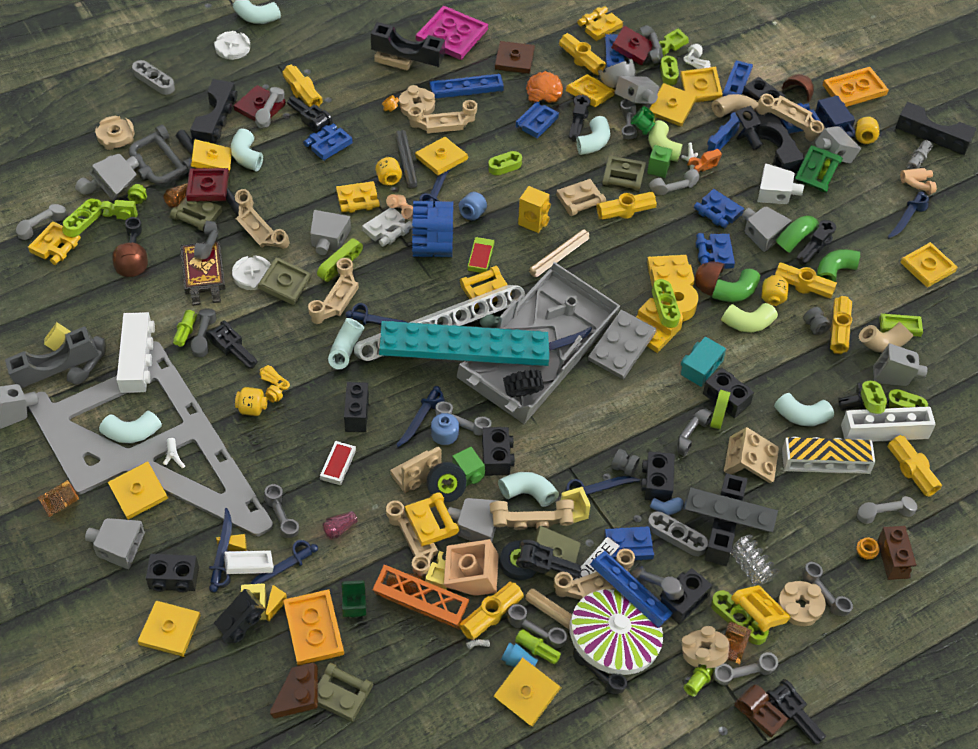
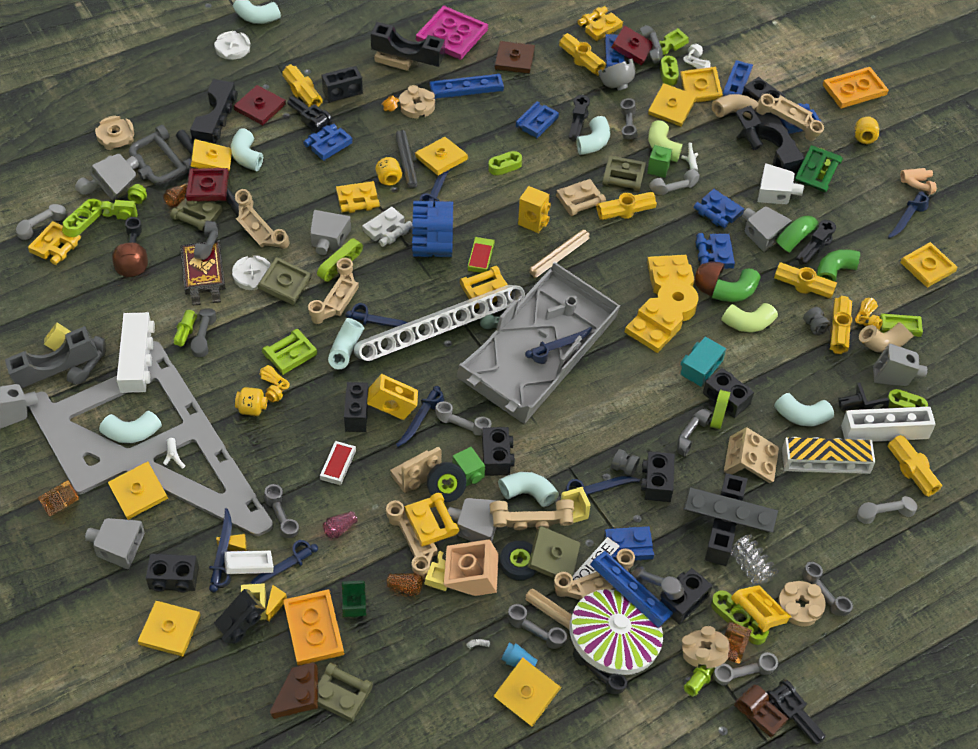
(162, 83): light grey beam -> none
(231, 342): black connector -> none
(262, 116): light grey bar -> none
(292, 355): none -> lime plate
(342, 84): none -> black brick
(392, 397): none -> yellow brick
(399, 201): light nougat plant -> none
(415, 604): orange fence -> none
(444, 121): tan plate -> none
(444, 429): medium blue head -> none
(464, 343): teal plate -> none
(472, 206): medium blue head -> none
(482, 619): yellow piece -> none
(523, 383): black tyre -> none
(537, 646): lime axle -> none
(541, 559): black connector -> none
(544, 87): orange hair -> none
(592, 88): yellow plate -> none
(622, 344): light grey plate -> none
(643, 89): light grey torso -> none
(644, 120): green piece -> none
(668, 296): lime beam -> none
(669, 507): medium blue arm -> none
(676, 525): light grey beam -> none
(707, 161): orange plate -> none
(724, 133): blue plate -> none
(775, 290): yellow head -> none
(801, 80): copper helmet -> none
(834, 113): dark blue brick -> none
(838, 142): light grey torso -> none
(866, 309): none -> yellow piece
(868, 543): light orange plate -> none
(873, 397): lime beam -> none
(896, 552): reddish brown hinge -> none
(919, 155): light grey pin -> none
(954, 137): black arch -> none

